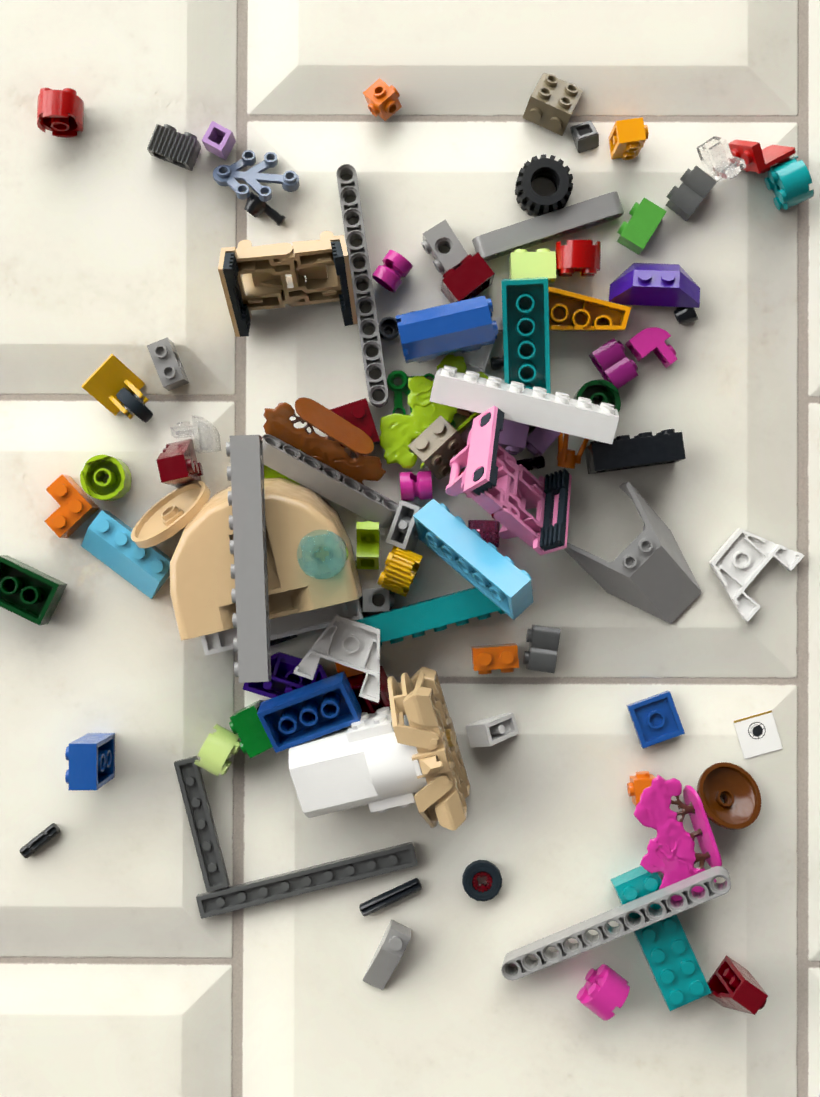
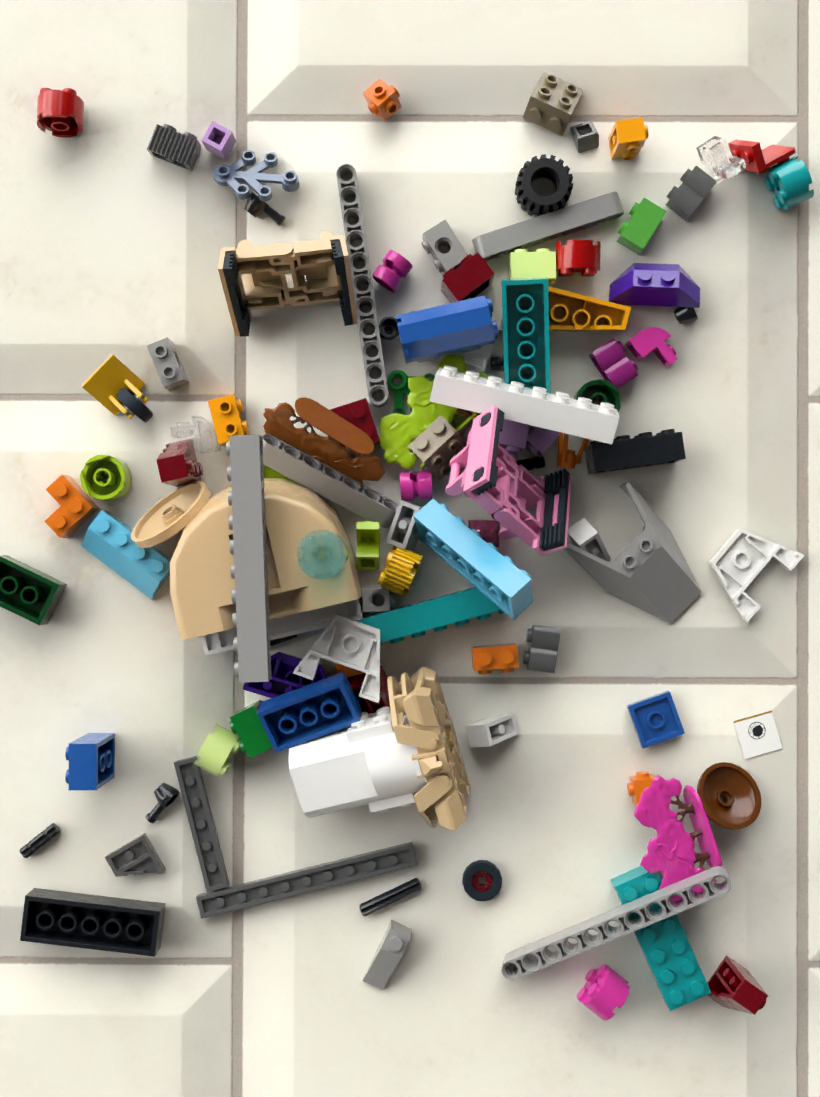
(92, 922): none -> black brick
(135, 858): none -> flat silver wing
(165, 796): none -> black bar
(228, 418): none -> light orange brick
(587, 539): none -> white slope

